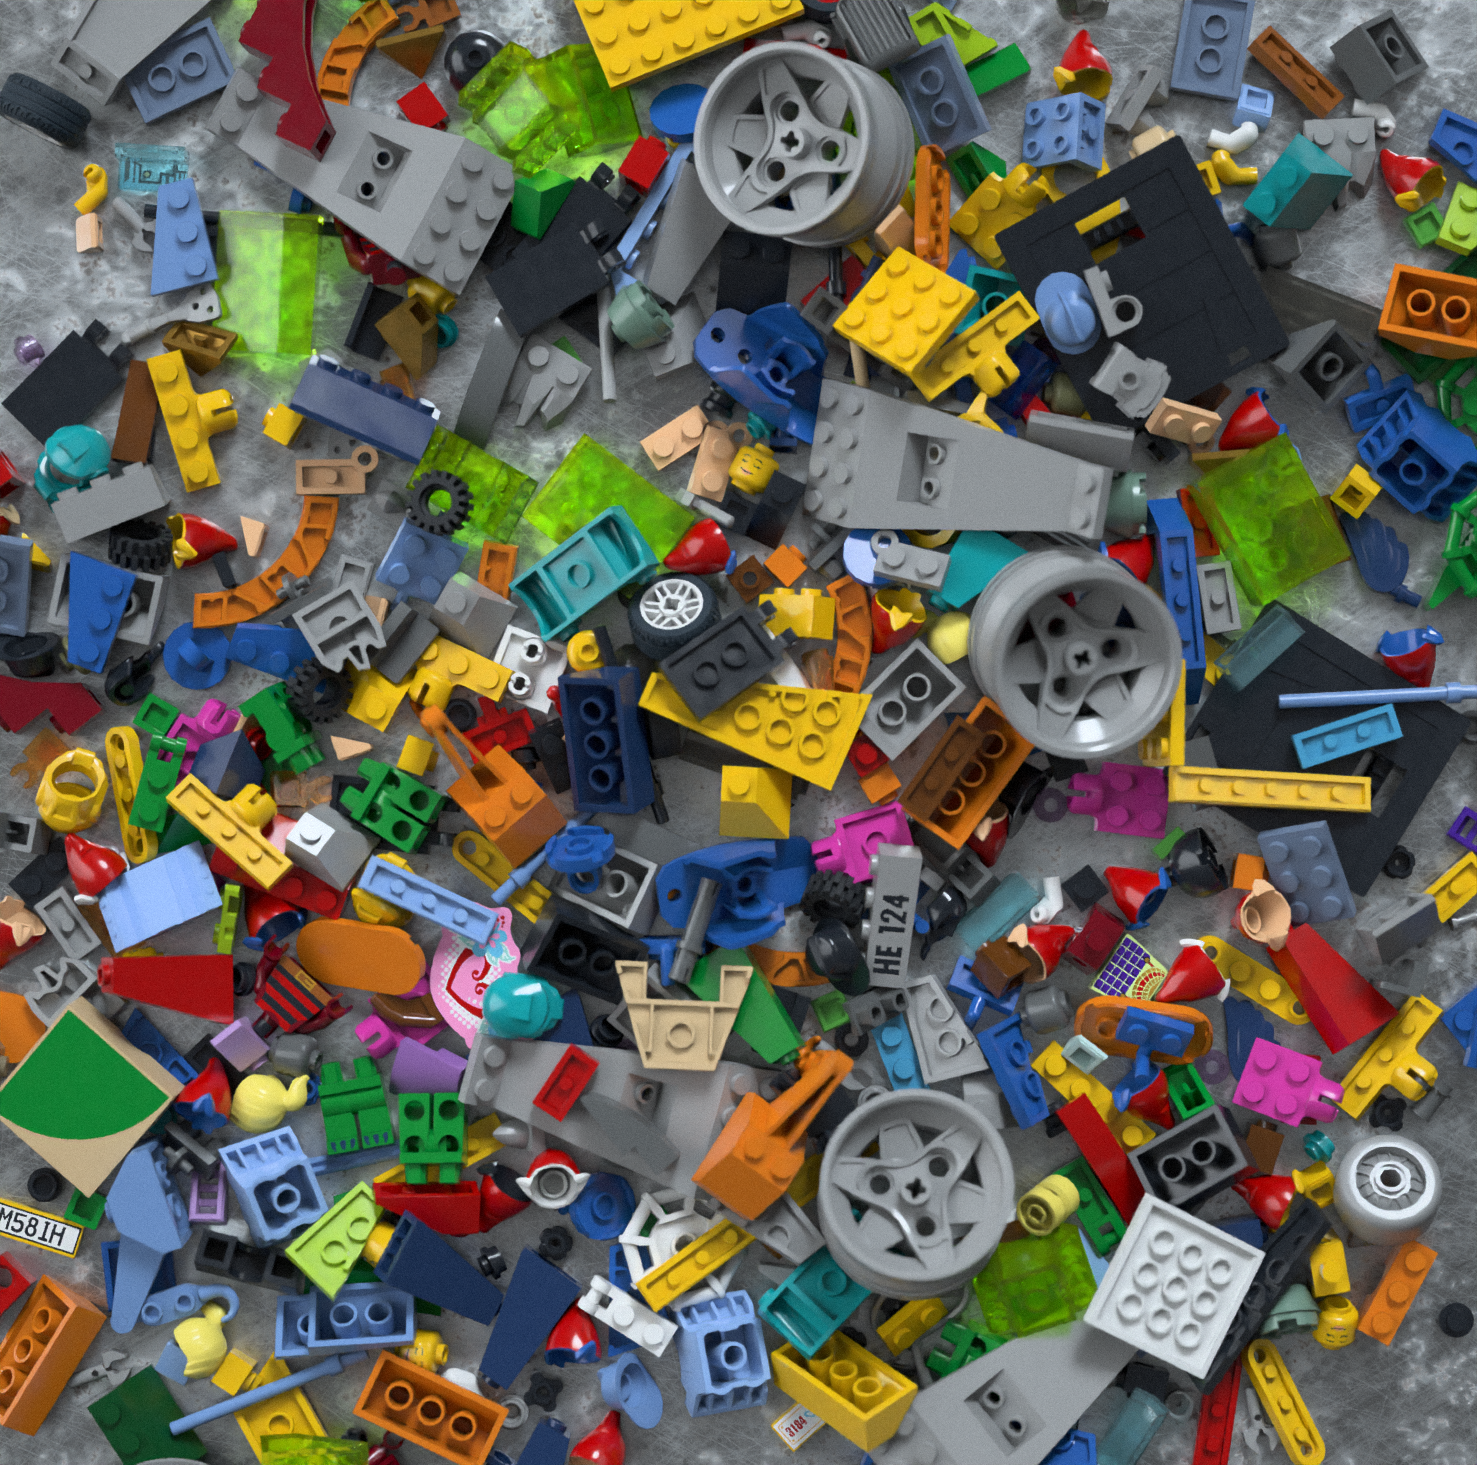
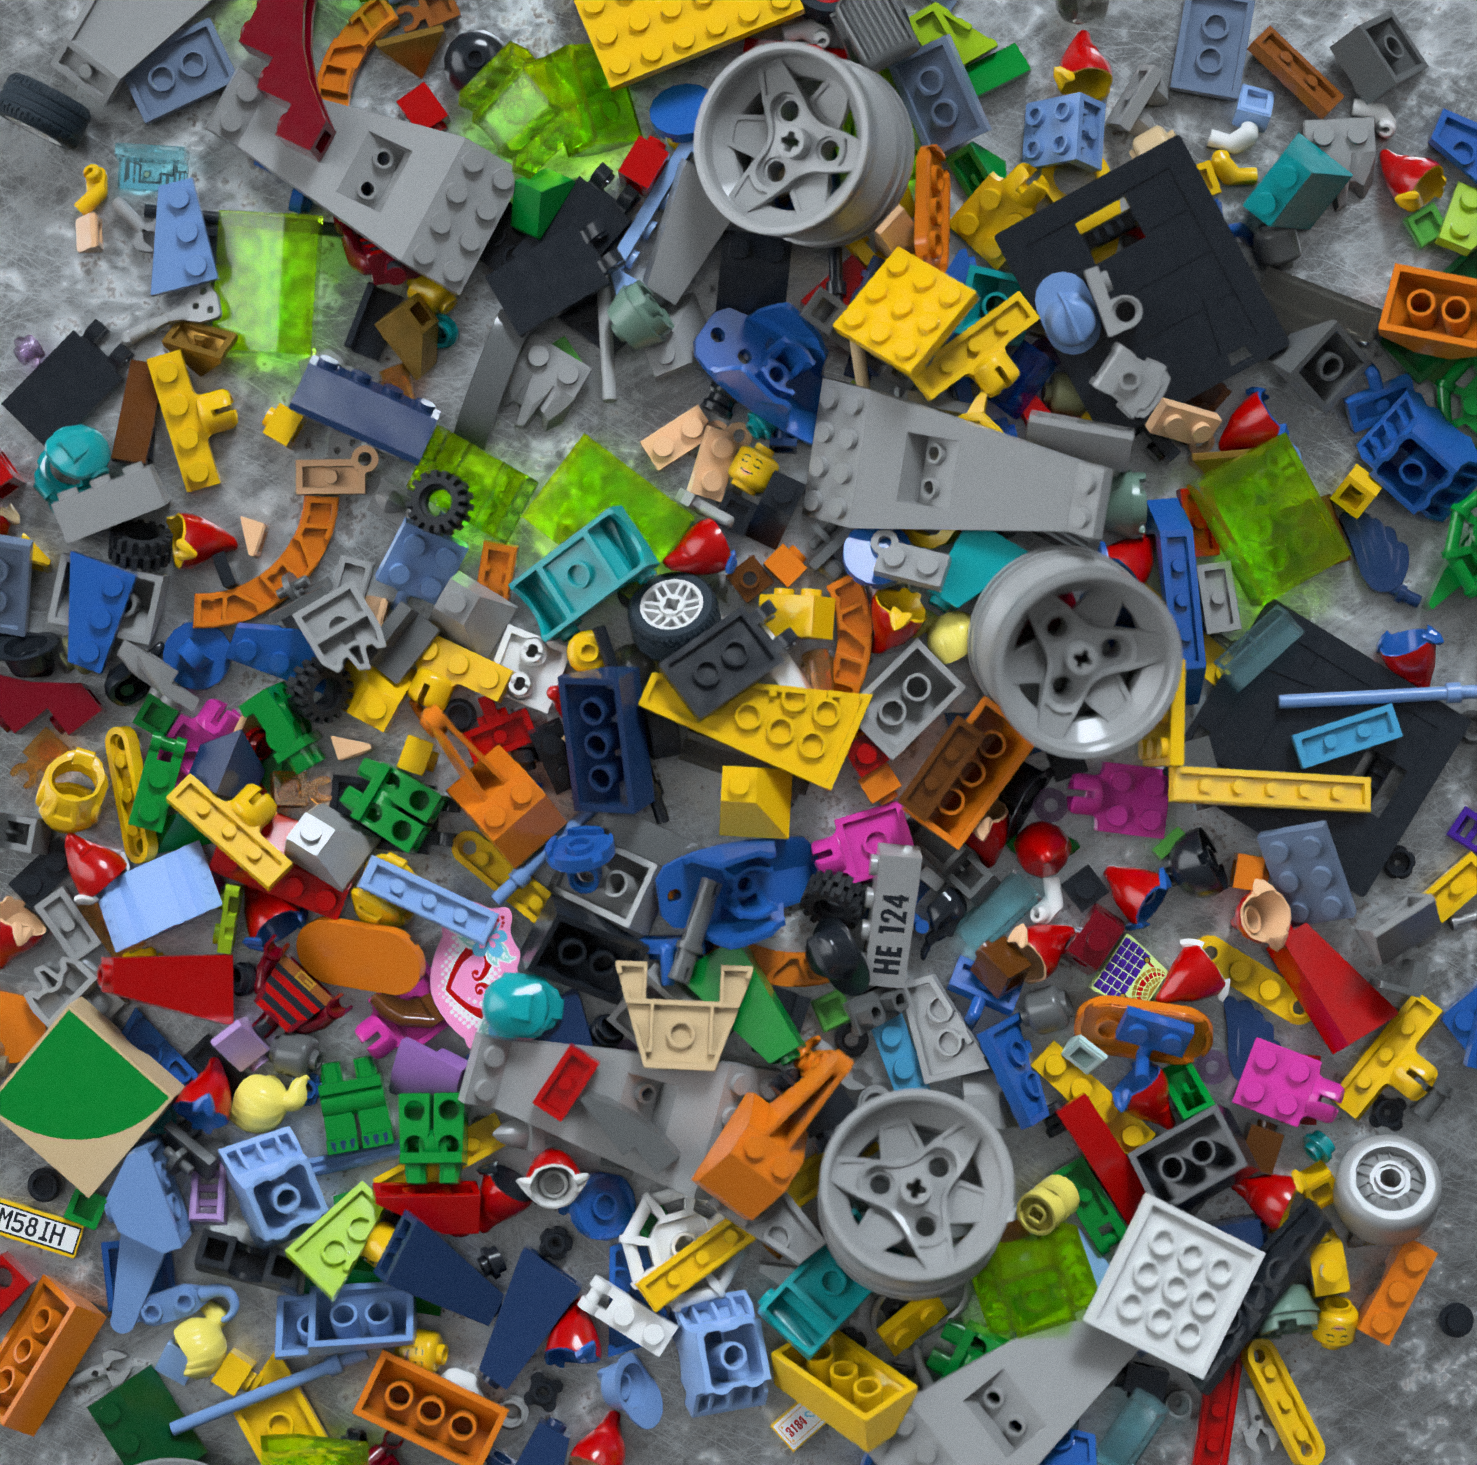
(157, 675): none -> light grey plate
(1042, 848): none -> red hat

